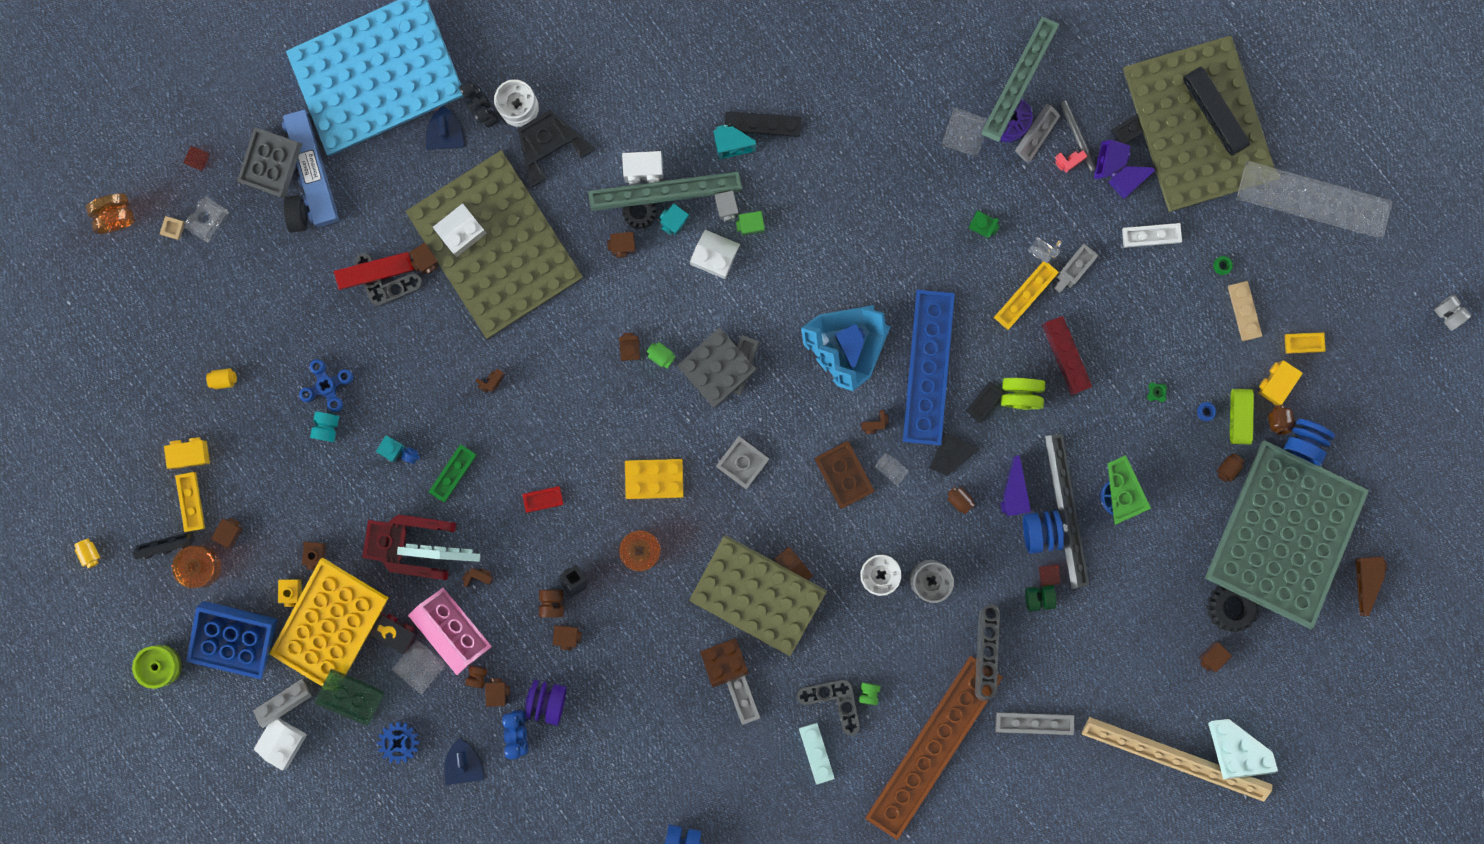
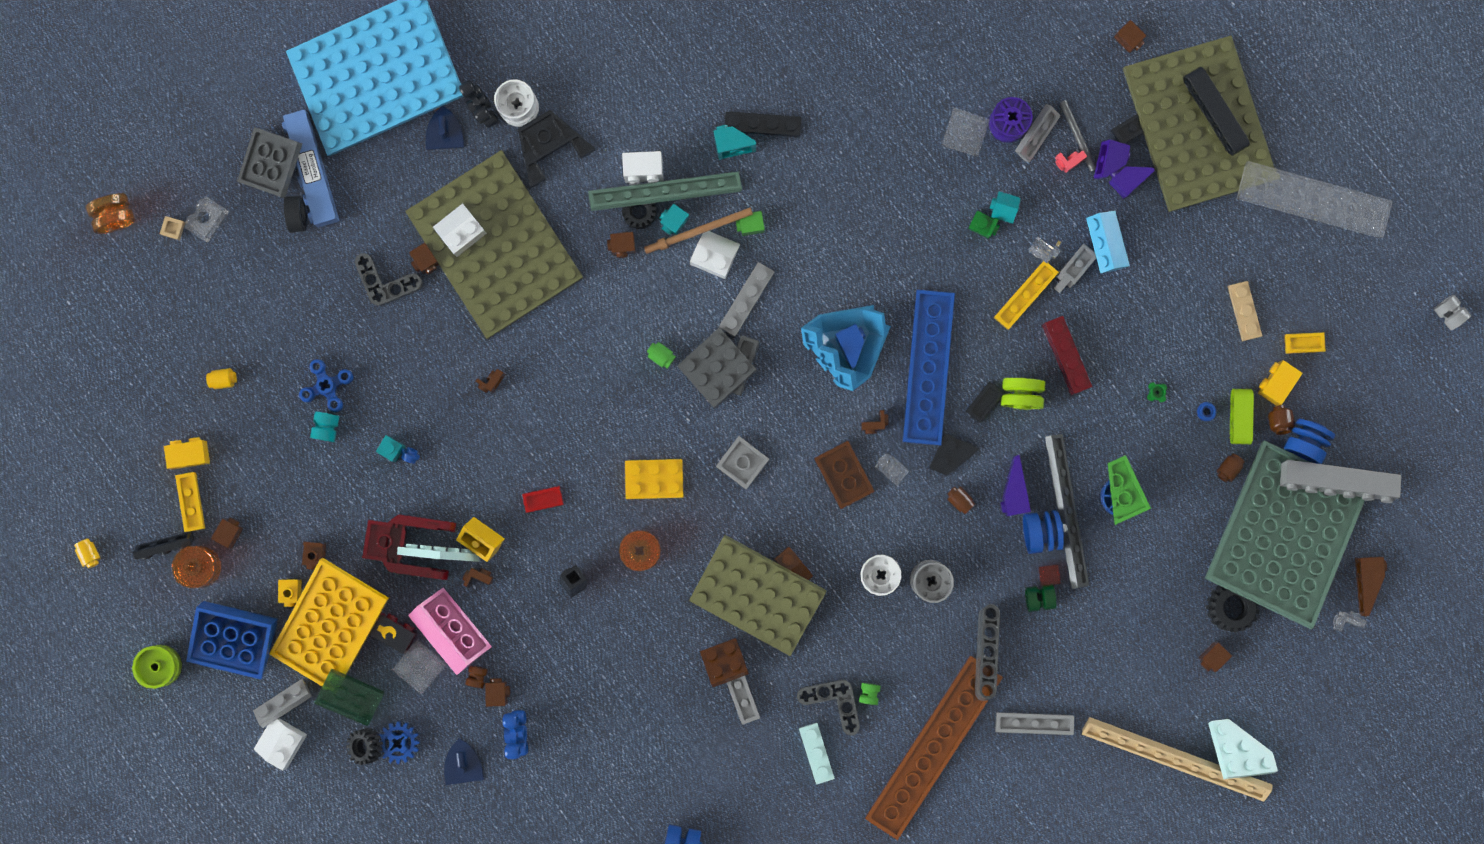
(196, 158): clear red tile -> none
(356, 746): none -> black tyre
(373, 271): red tile -> none
(452, 473): green plate -> none
(480, 539): none -> yellow brick
(545, 702): dark purple wheel -> none
(551, 603): reddish brown wheel -> none
(566, 636): reddish brown brick -> none
(629, 347): reddish brown bracket -> none
(664, 243): none -> medium nougat bar
(726, 206): light grey brick -> none
(746, 299): none -> light grey plate
(1005, 207): none -> teal brick
(1020, 79): sand green plate -> none
(1107, 241): none -> medium azure brick
(1130, 37): none -> reddish brown brick
(1151, 235): white plate -> none
(1228, 263): green plate -> none
(1340, 480): none -> light grey brick
(1352, 618): none -> clear bracket

